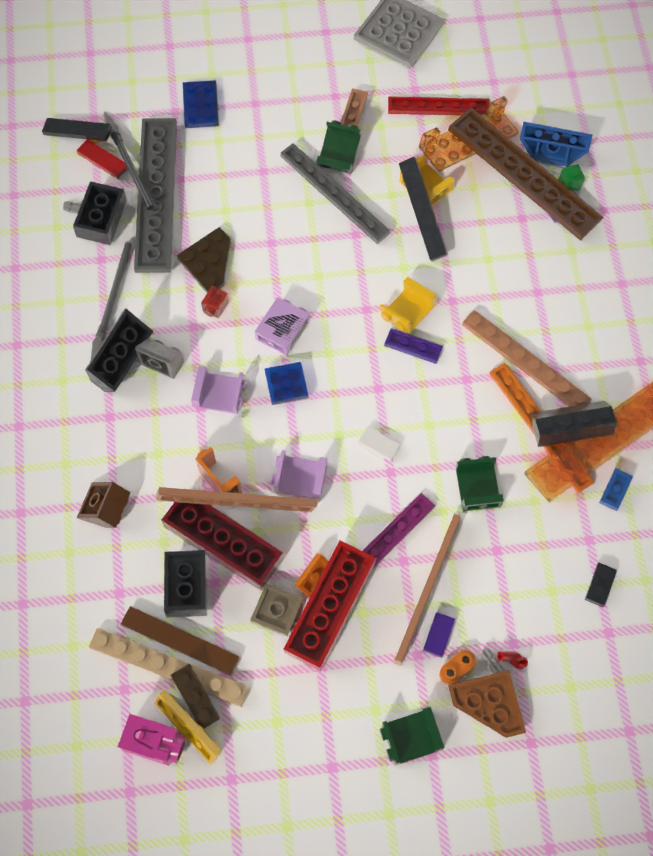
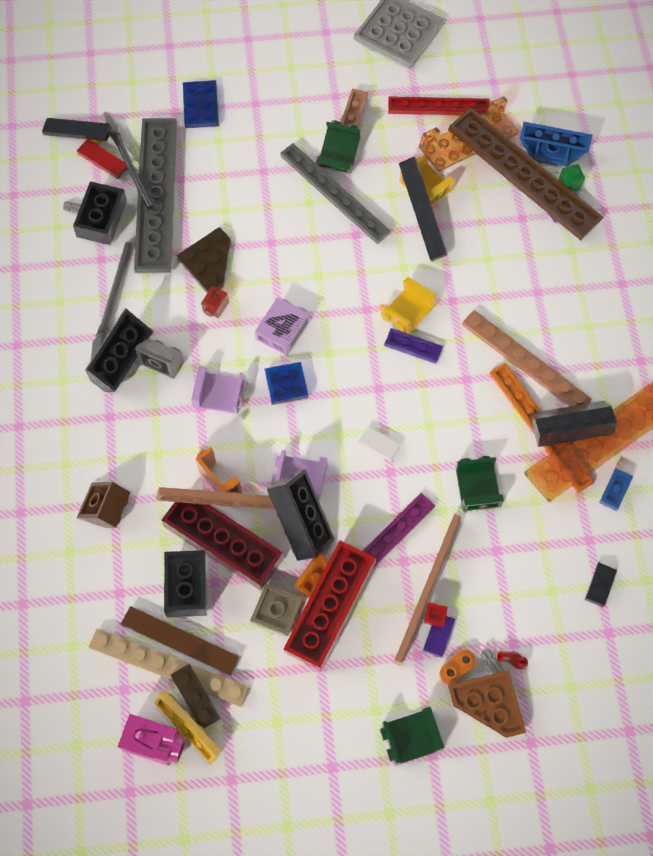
(301, 515): none -> black slope
(435, 615): none -> red plate

